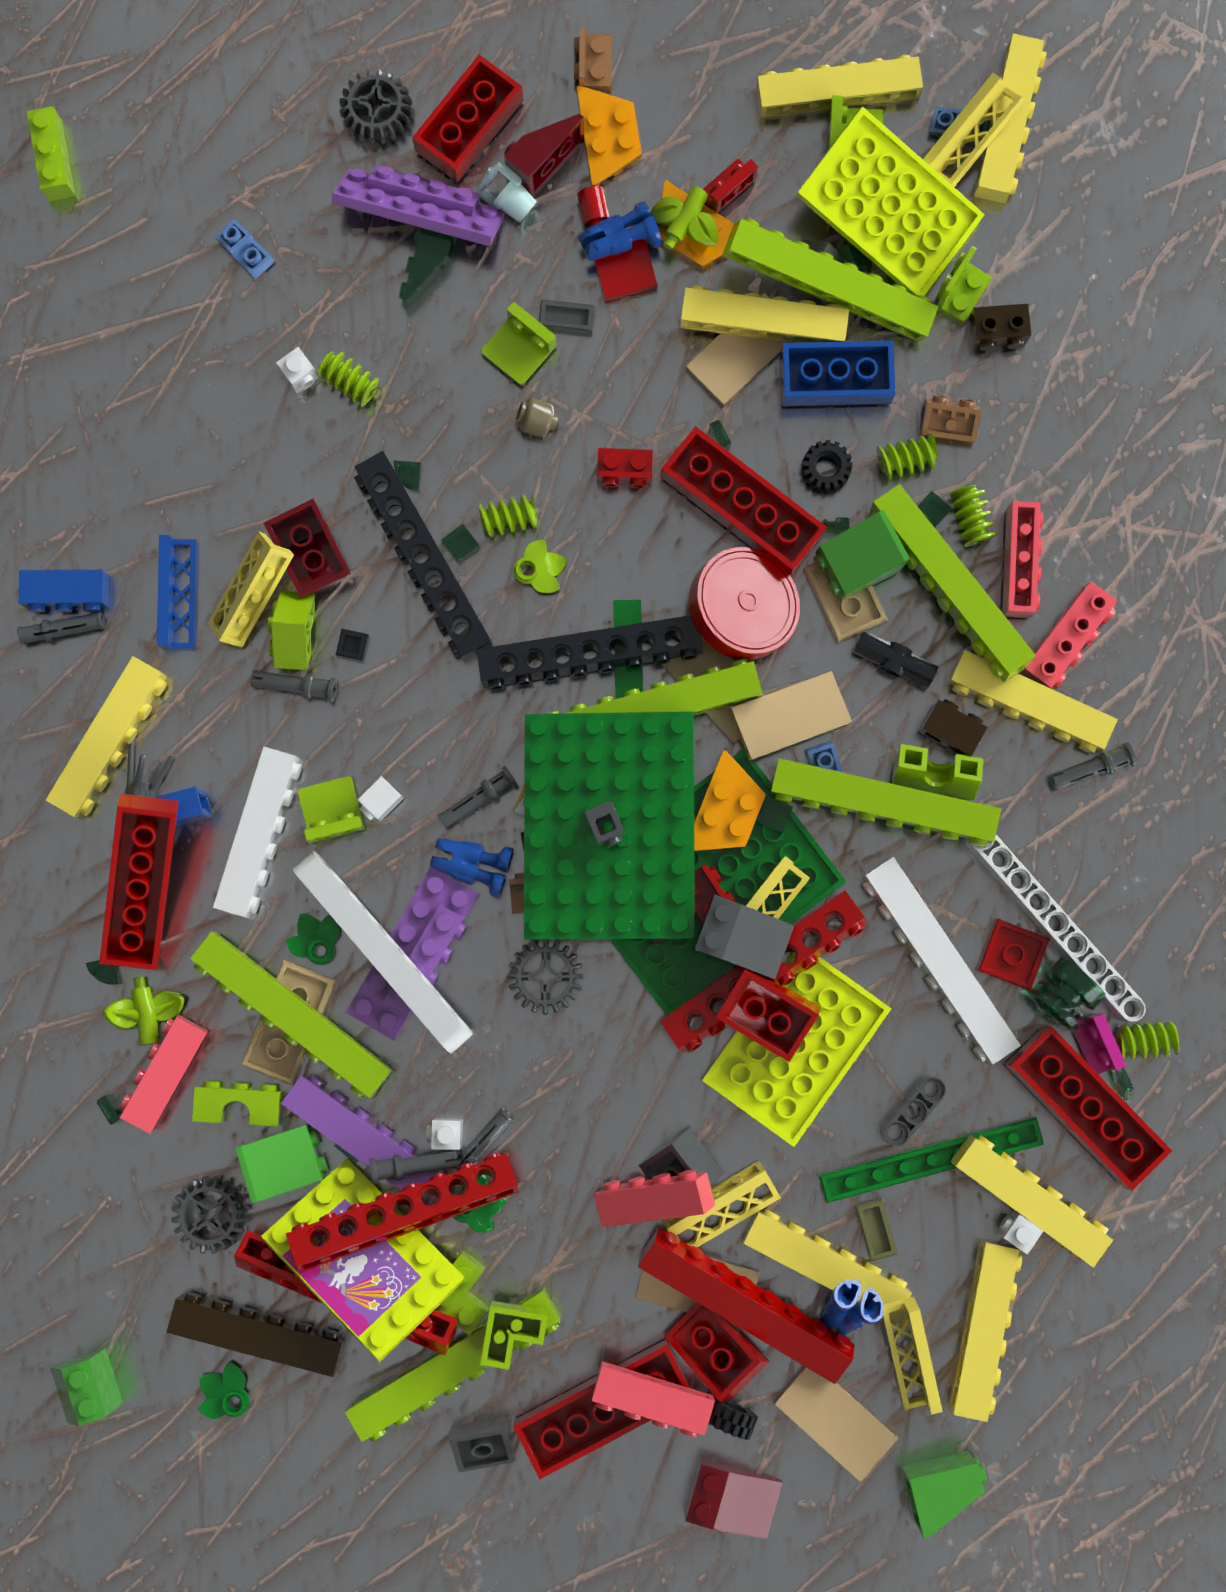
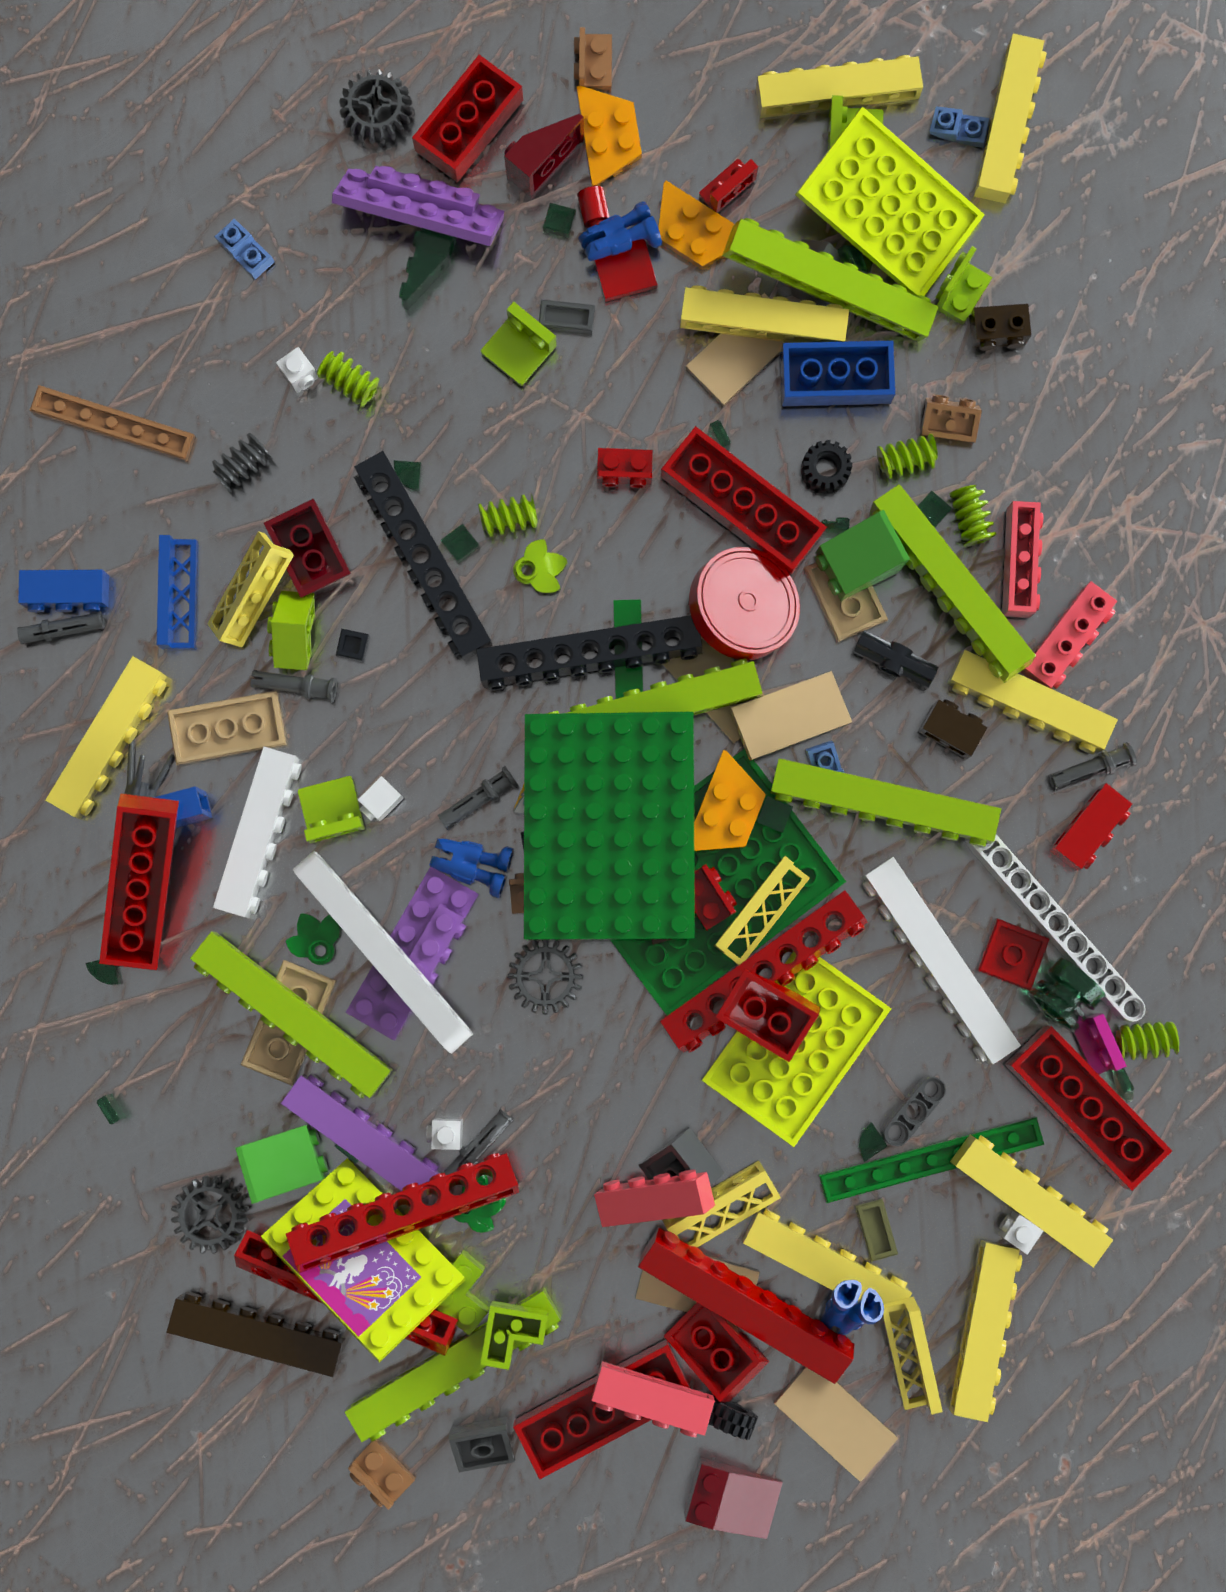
(50, 153): lime brick -> none
(87, 1387): bright green slope -> none
(112, 423): none -> medium nougat tile
(144, 1011): lime plant -> none
(164, 1073): coral brick -> none
(220, 1390): green plate -> none
(226, 728): none -> tan tile
(240, 461): none -> dark grey piece
(263, 1103): lime arch -> none
(380, 1474): none -> medium nougat bracket
(398, 1167): dark grey pin -> none
(513, 198): light aqua piece -> none
(536, 417): dark tan head -> none
(559, 220): none -> clear green tile
(598, 816): dark grey brick -> none
(686, 219): lime plant -> none
(744, 937): dark grey slope -> none
(870, 1142): none -> clear green tile
(942, 1488): bright green slope -> none
(957, 779): lime arch -> none
(967, 123): light yellow fence -> none
(1091, 827): none -> red brick

